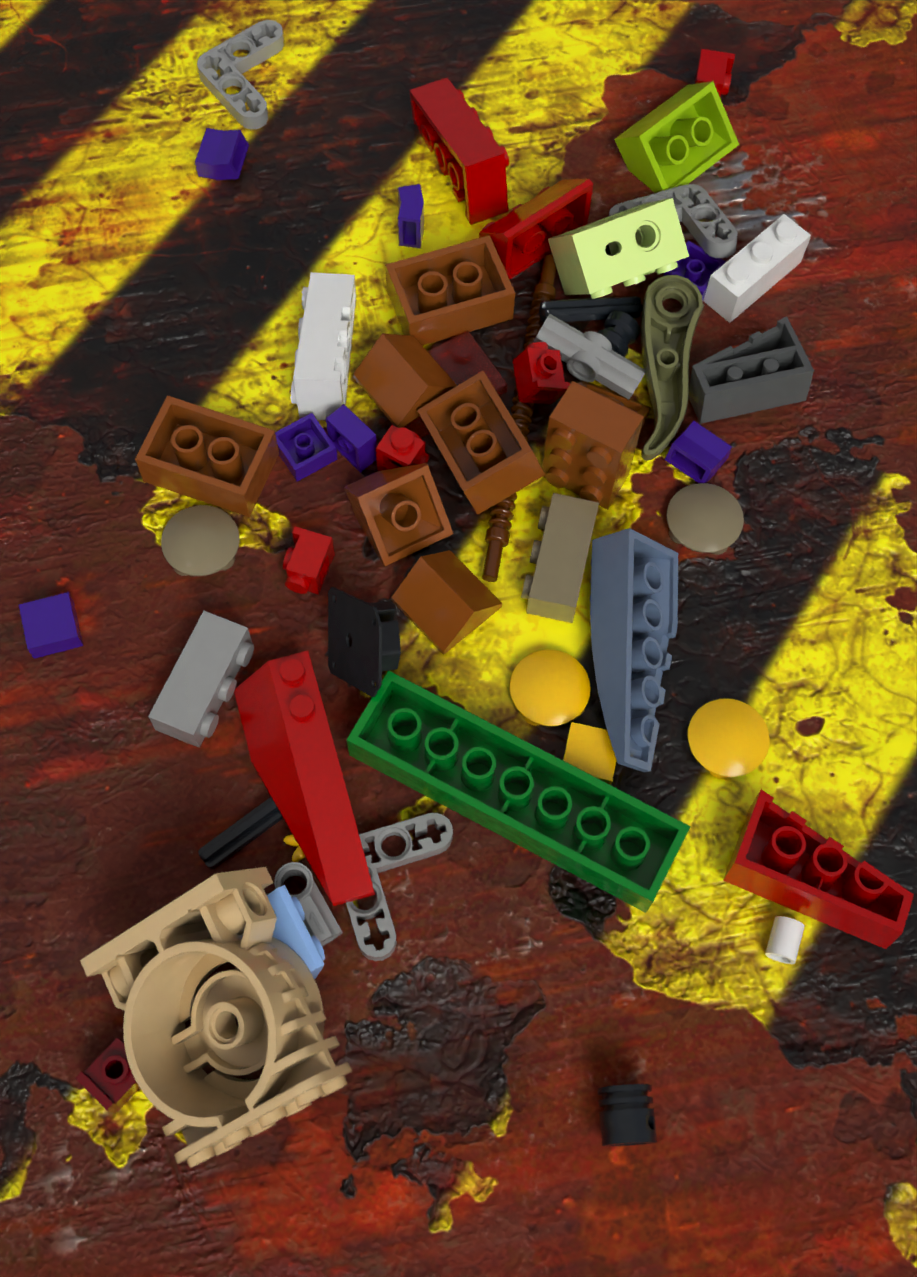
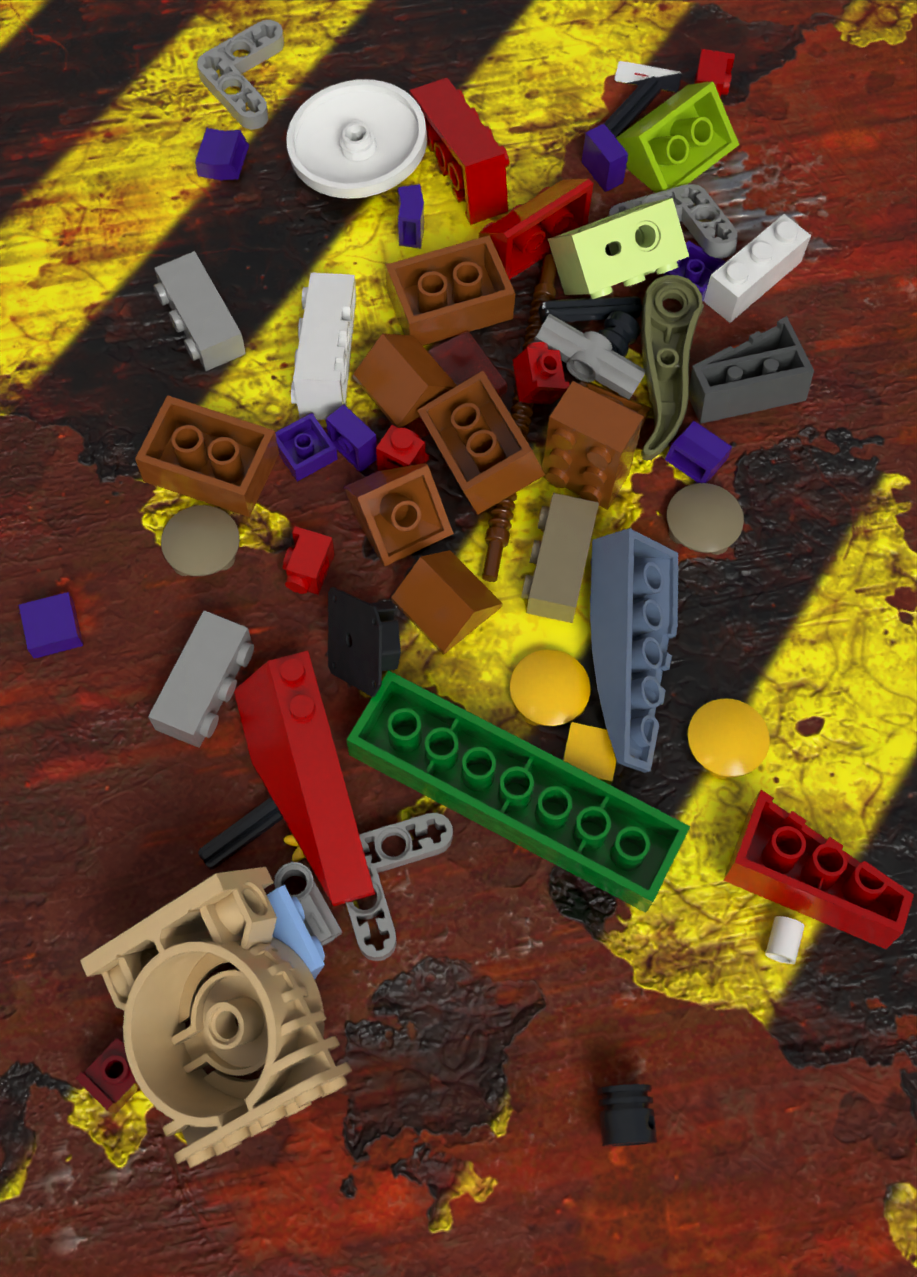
(198, 311): none -> light grey brick
(357, 138): none -> white dish
(604, 157): none -> dark purple piece
(633, 106): none -> black axle
(637, 73): none -> white sticker

